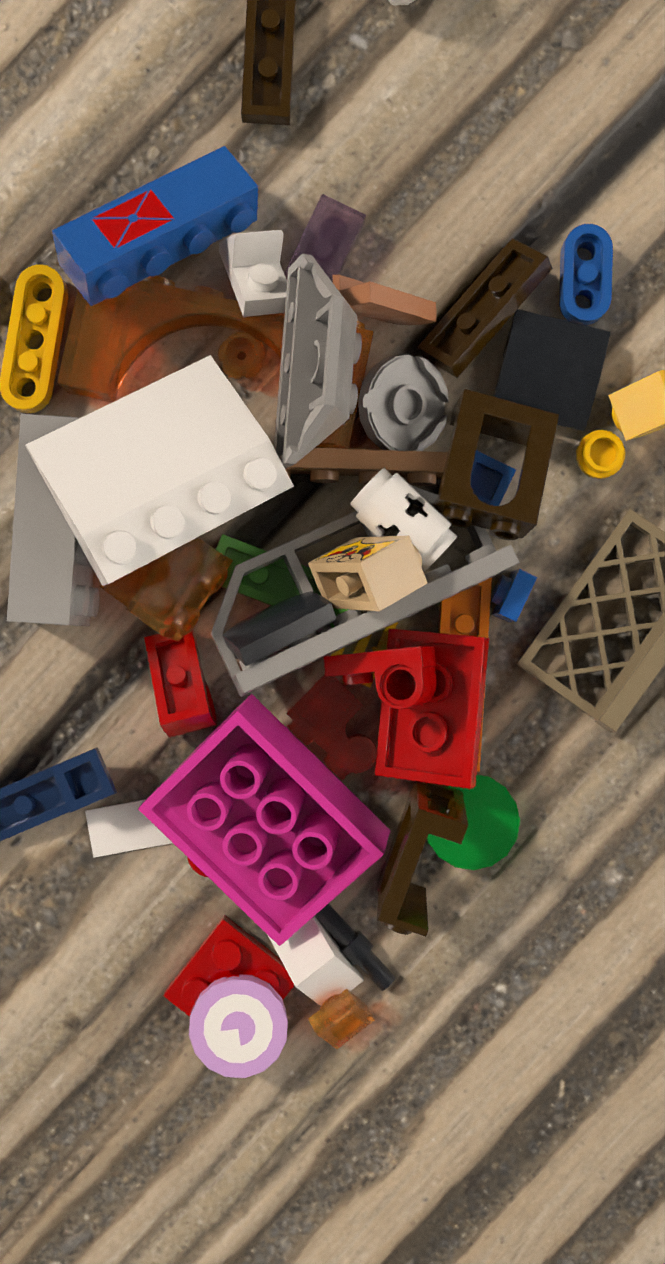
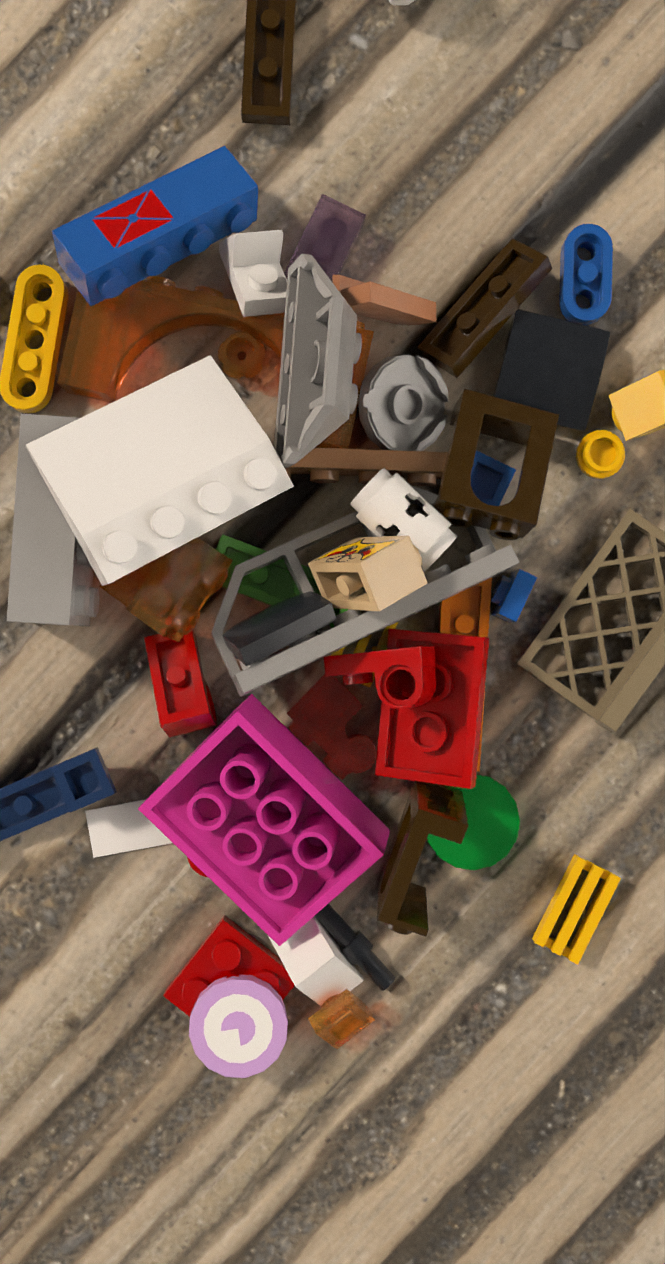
(592, 917): none -> yellow tile

